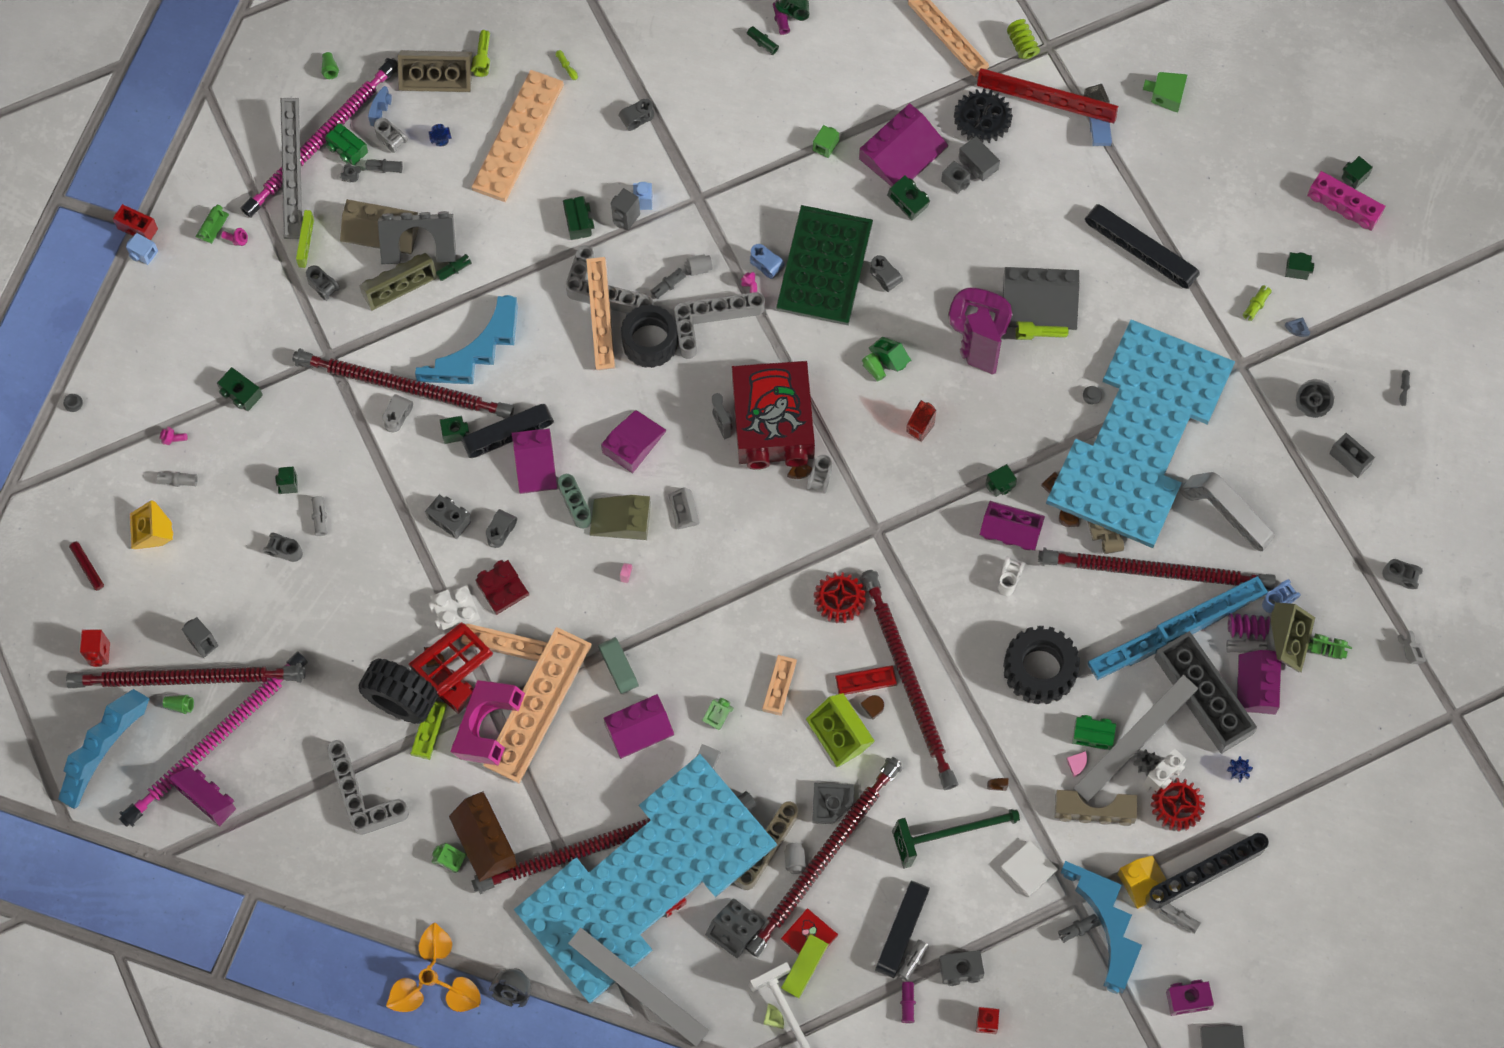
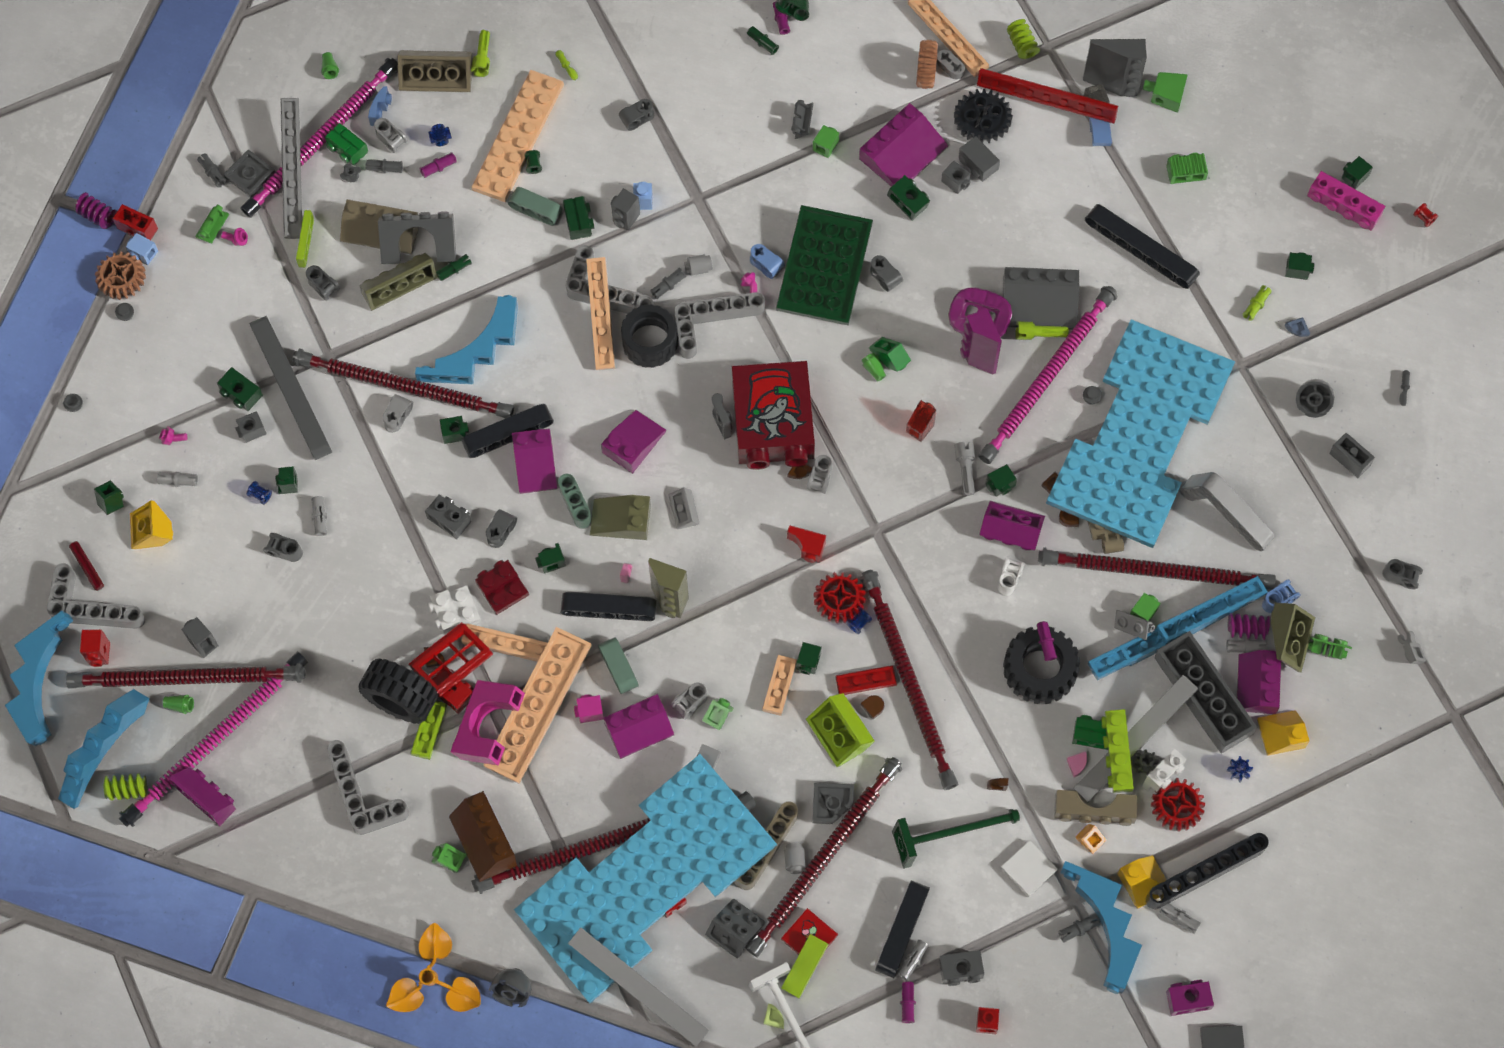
(36, 652): none -> dark azure arch
(88, 608): none -> light grey beam
(95, 211): none -> magenta piece
(109, 497): none -> dark green brick
(112, 283): none -> nougat gear
(124, 311): none -> dark grey plate
(124, 787): none -> lime piece
(211, 170): none -> dark grey pin
(249, 173): none -> dark grey plate
(250, 420): none -> dark grey brick
(263, 495): none -> clear blue bush
(290, 388): none -> dark grey beam
(438, 165): none -> magenta pin
(533, 163): none -> dark green bush
(535, 206): none -> sand green beam
(550, 559): none -> dark green brick
(589, 708): none -> dark pink brick
(608, 606): none -> black beam
(669, 587): none -> olive slope
(687, 703): none -> light grey piece
(801, 124): none -> dark grey hinge
(808, 658): none -> dark green brick
(809, 542): none -> red arch
(859, 621): none -> clear blue bush
(927, 64): none -> nougat gear
(948, 66): none -> light grey beam
(965, 456): none -> light grey piece
(1046, 641): none -> magenta axle
(1048, 374): none -> dark pink hose
(1090, 838): none -> light orange slope
(1116, 65): none -> dark grey slope
(1118, 750): none -> lime brick
(1133, 625): none -> light grey hinge
(1145, 607): none -> bright green brick
(1187, 168): none -> bright green brick
(1283, 732): none -> yellow slope
(1425, 215): none -> red bush

